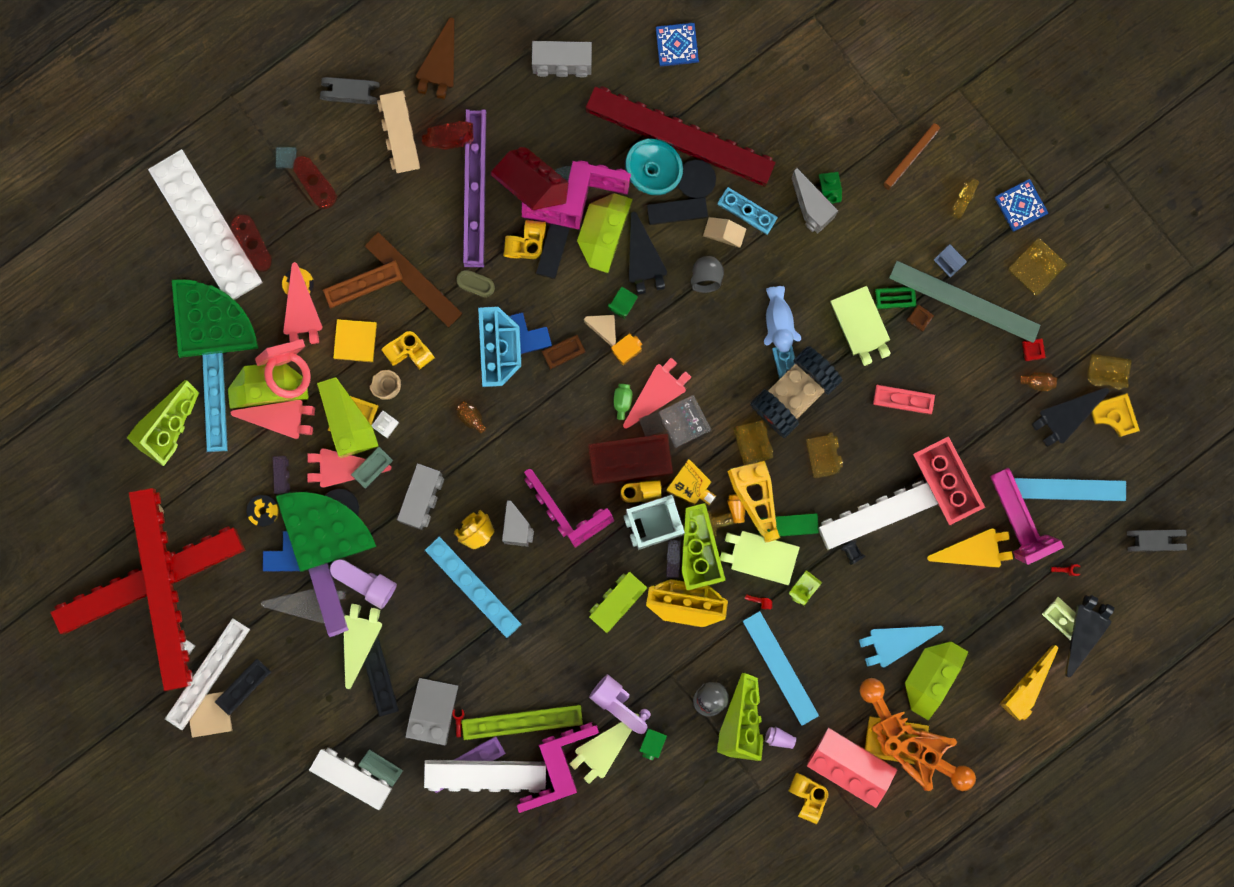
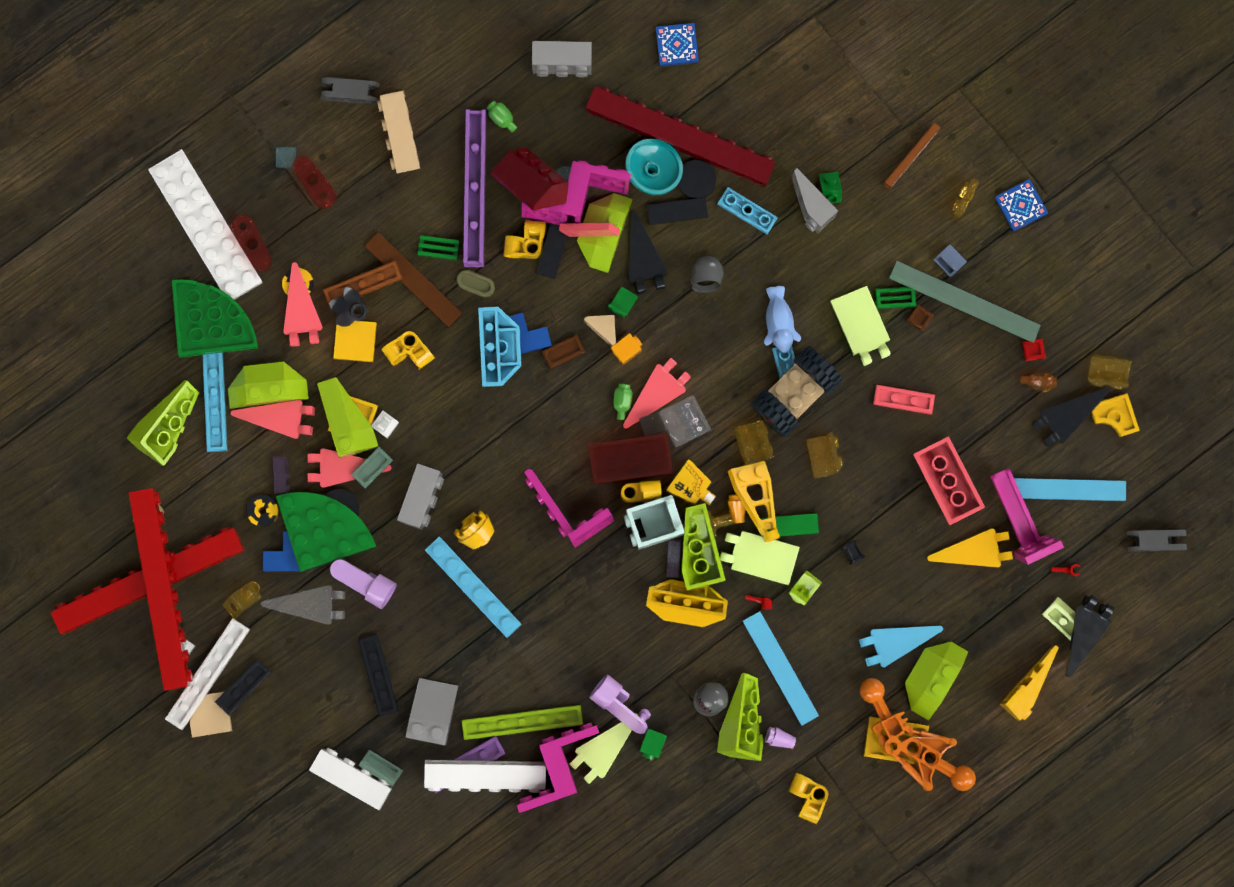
(243, 598): none -> clear yellow bracket
(281, 355): coral tile -> none
(328, 600): medium lavender tile -> none
(345, 307): none -> black plate
(359, 641): yellowish green flag -> none
(385, 384): tan hair -> none
(436, 247): none -> green tile
(439, 63): reddish brown flag -> none
(449, 135): clear red piece -> none
(458, 722): red hand -> none
(470, 416): clear orange plant -> none
(501, 116): none -> bright green plant
(516, 528): light grey slope -> none
(589, 229): none -> coral tile
(617, 601): lime wedge -> none
(724, 231): tan slope -> none
(852, 767): coral slope -> none
(878, 515): white brick -> none
(1037, 266): clear yellow bracket -> none

